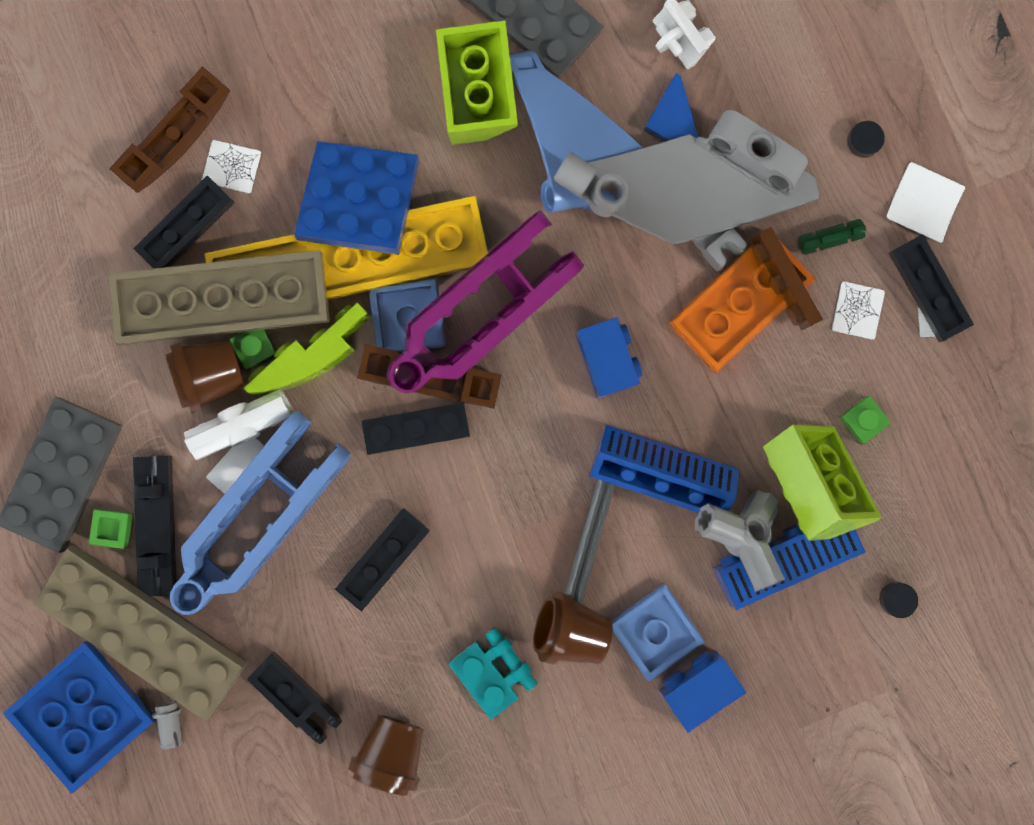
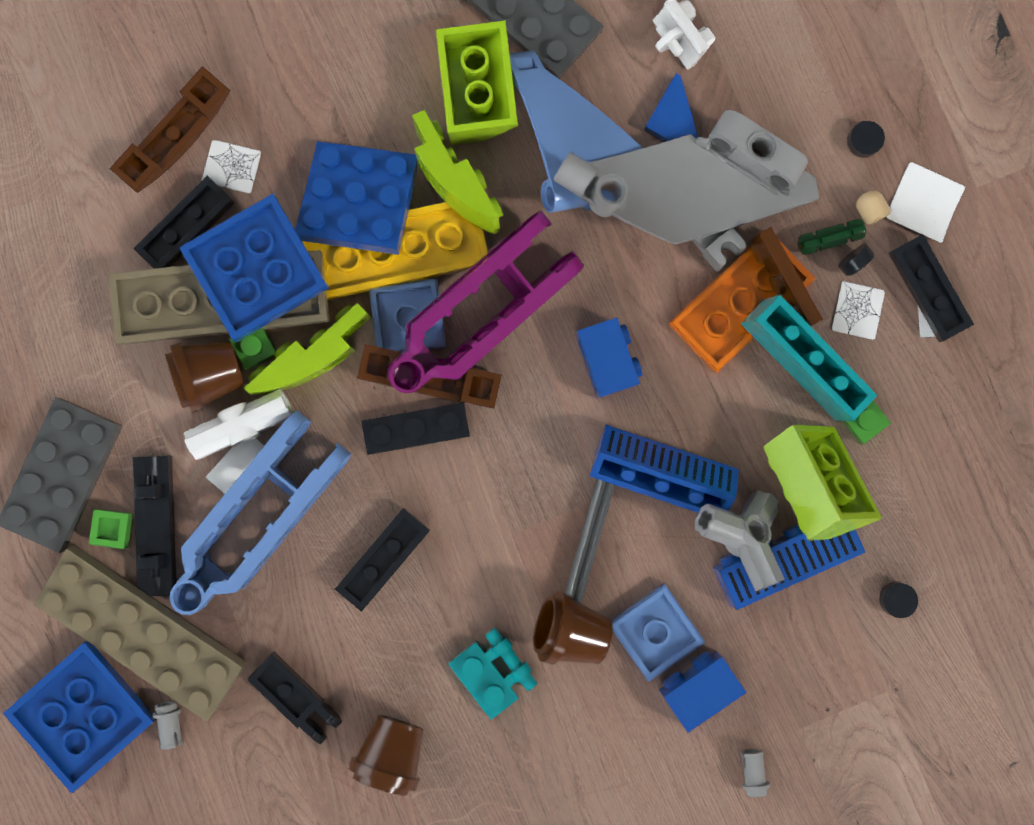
(254, 268): none -> blue plate
(454, 180): none -> lime slope
(754, 773): none -> light grey pin
(809, 359): none -> teal brick
(856, 260): none -> black tile
(872, 207): none -> tan piece

